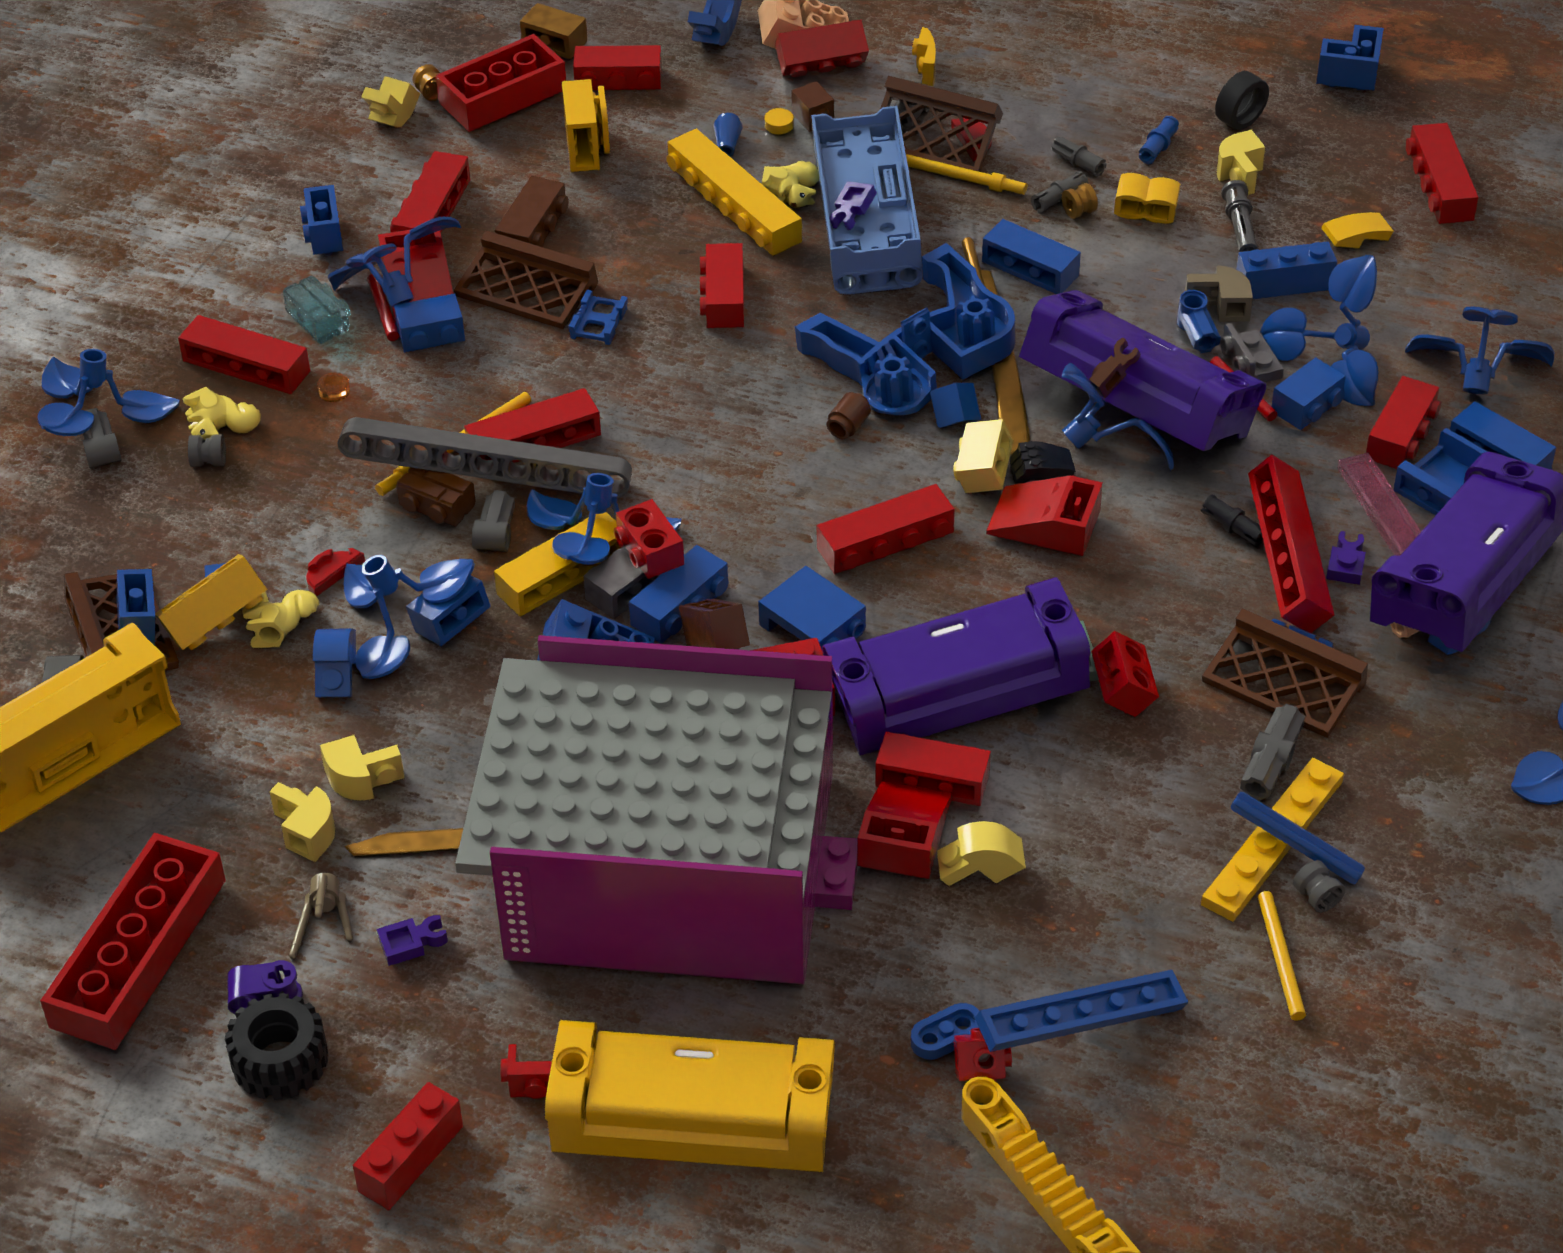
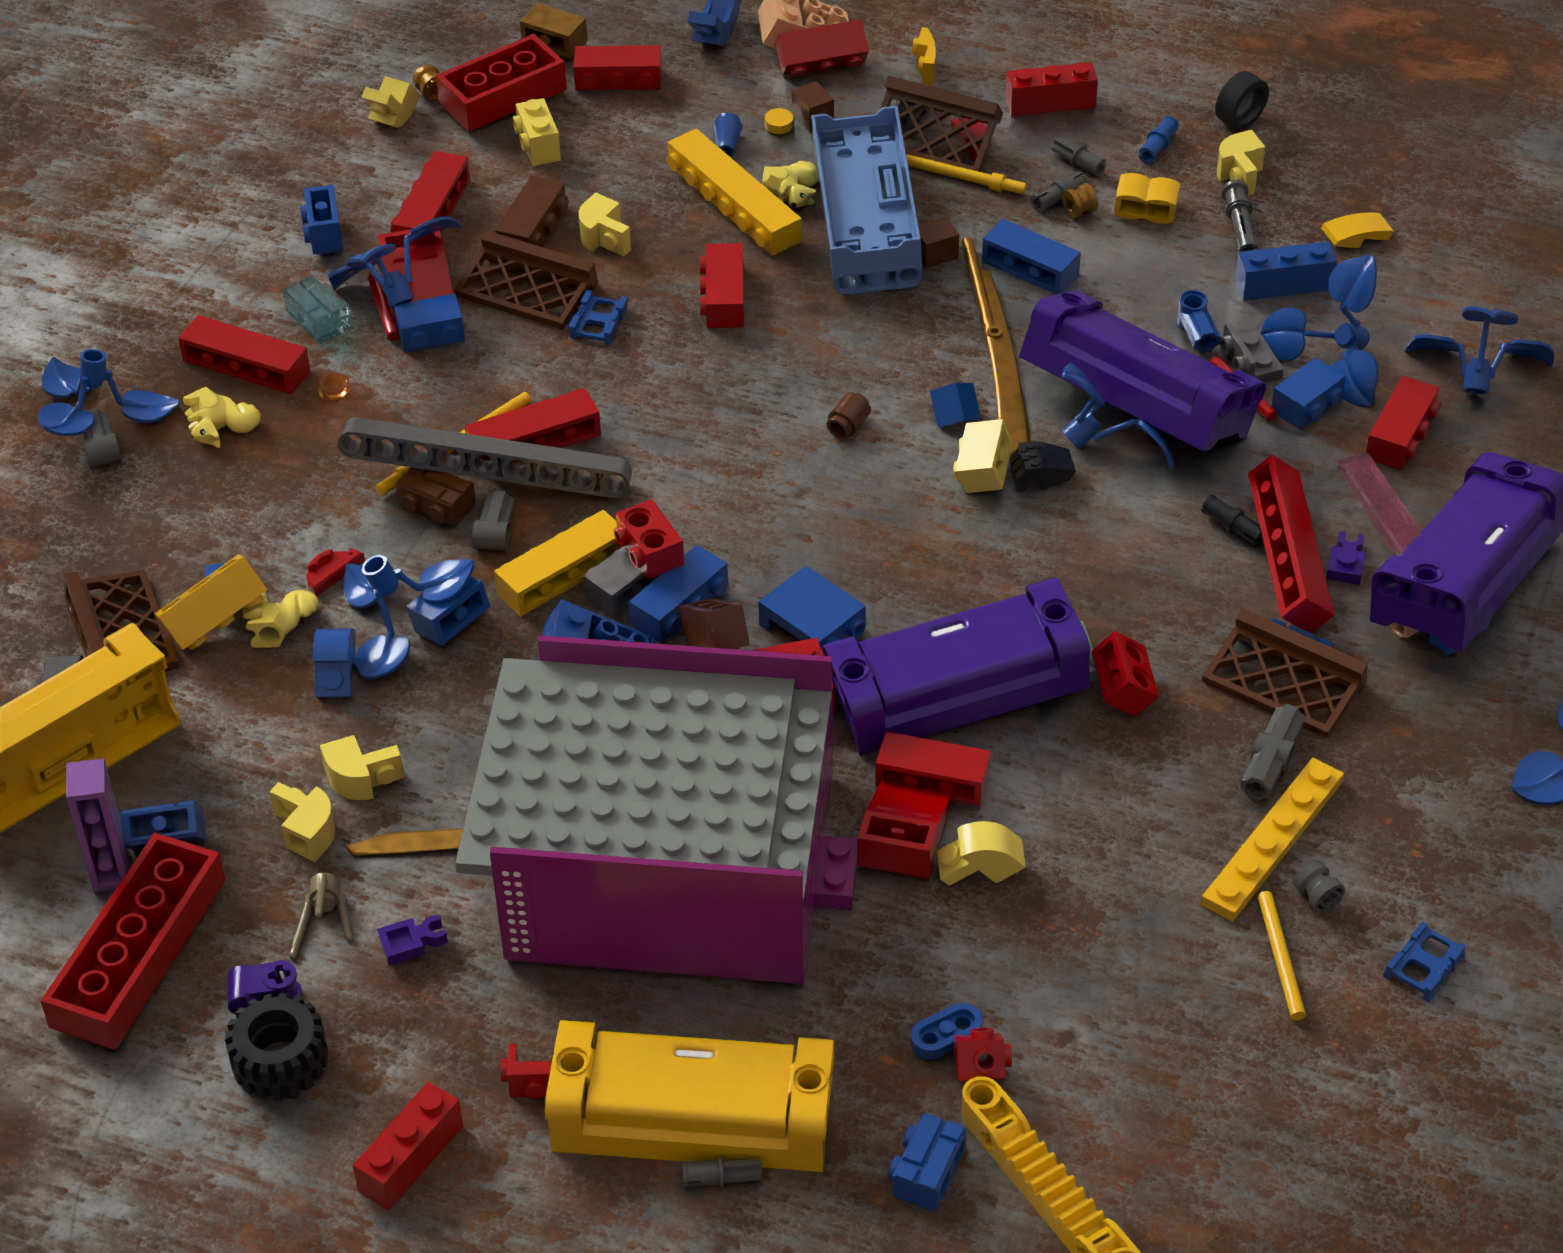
(97, 823): none -> medium lavender brick
(136, 600): blue brick -> none
(178, 821): none -> blue brick
(209, 450): dark grey wheel -> none
(537, 132): none -> light yellow brick
(556, 513): blue plant -> none
(585, 124): yellow brick -> none
(602, 225): none -> light yellow brick
(720, 1172): none -> dark grey axle
(853, 200): dark purple plate -> none
(885, 528): red brick -> none
(928, 1161): none -> blue brick
(938, 242): none -> reddish brown brick
(965, 335): blue animal -> none
(1049, 513): red slope -> none
(1051, 89): none -> red brick
(1080, 1010): blue plate -> none
(1112, 371): reddish brown plate -> none
(1227, 290): dark tan brick -> none
(1297, 837): blue axle -> none
(1353, 62): blue brick -> none
(1438, 473): blue panel -> none
(1438, 967): none -> blue piece
(1442, 173): red brick -> none
(1502, 436): blue brick -> none

